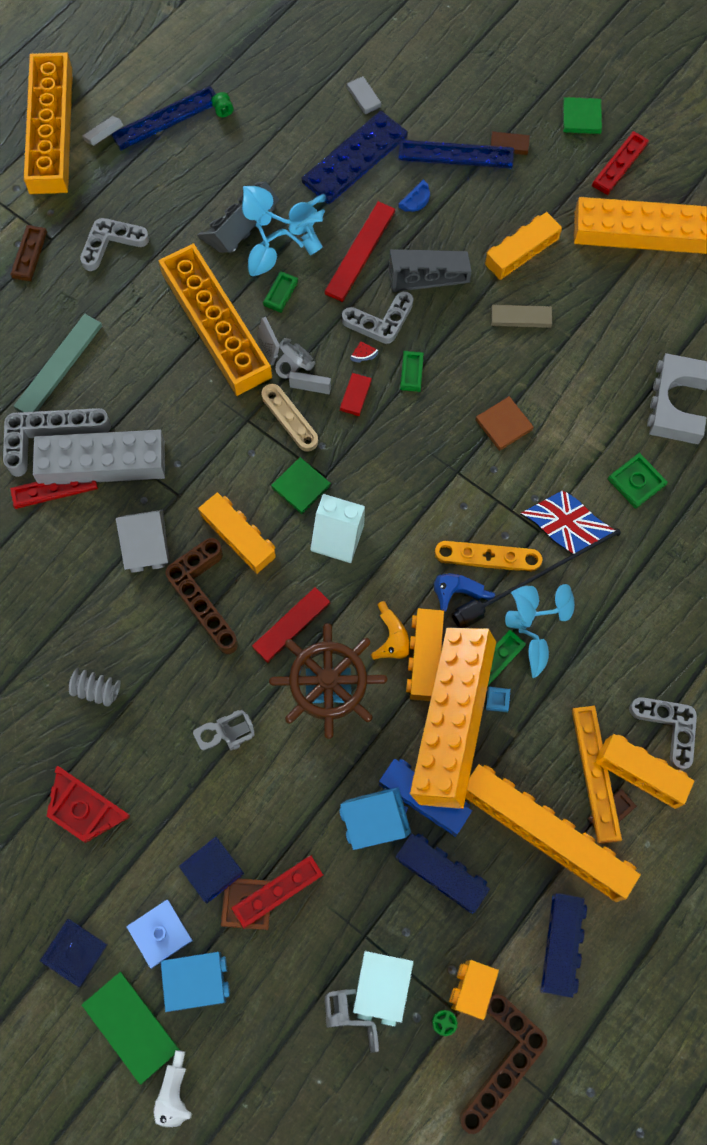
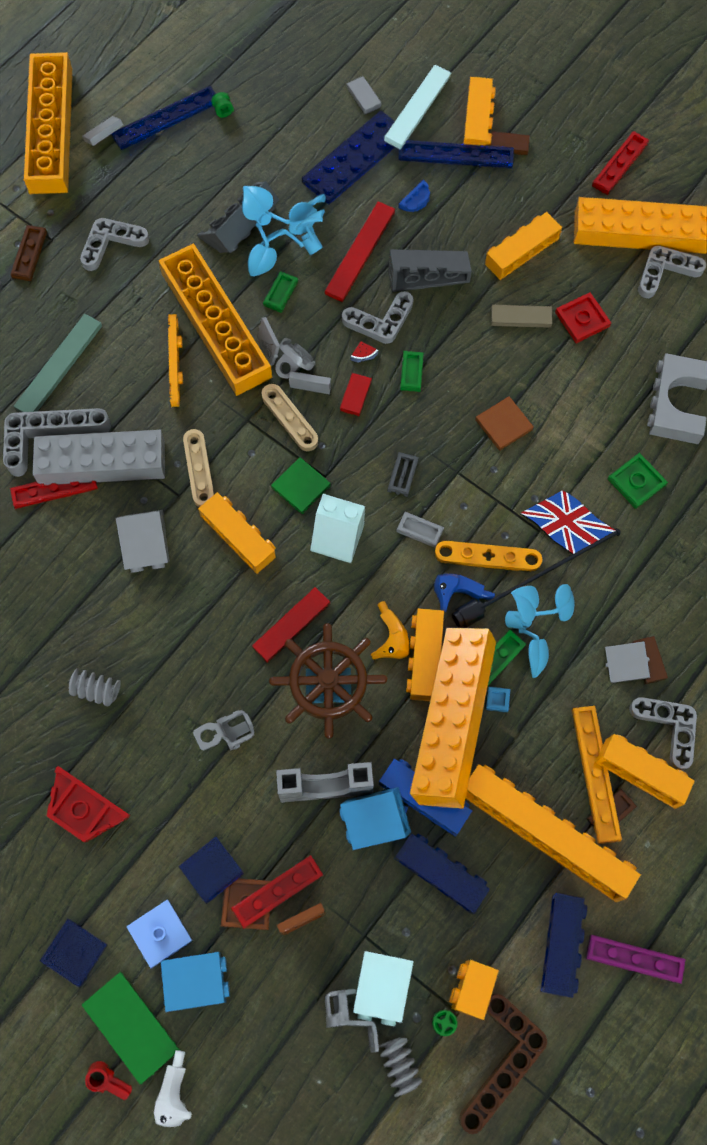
(109, 1083): none -> red axle
(175, 376): none -> light orange piece
(198, 466): none -> tan plate
(198, 598): reddish brown beam -> none
(300, 787): none -> light grey arch
(301, 919): none -> dark orange tile
(399, 489): none -> dark grey tile
(400, 1065): none -> light grey piece
(417, 107): none -> light aqua tile
(420, 529): none -> light grey tile
(478, 111): none -> light orange brick
(582, 115): green tile -> none
(583, 317): none -> red plate
(627, 662): none -> light grey piece
(635, 959): none -> magenta tile
(656, 666): none -> reddish brown tile
(660, 264): none -> light grey beam

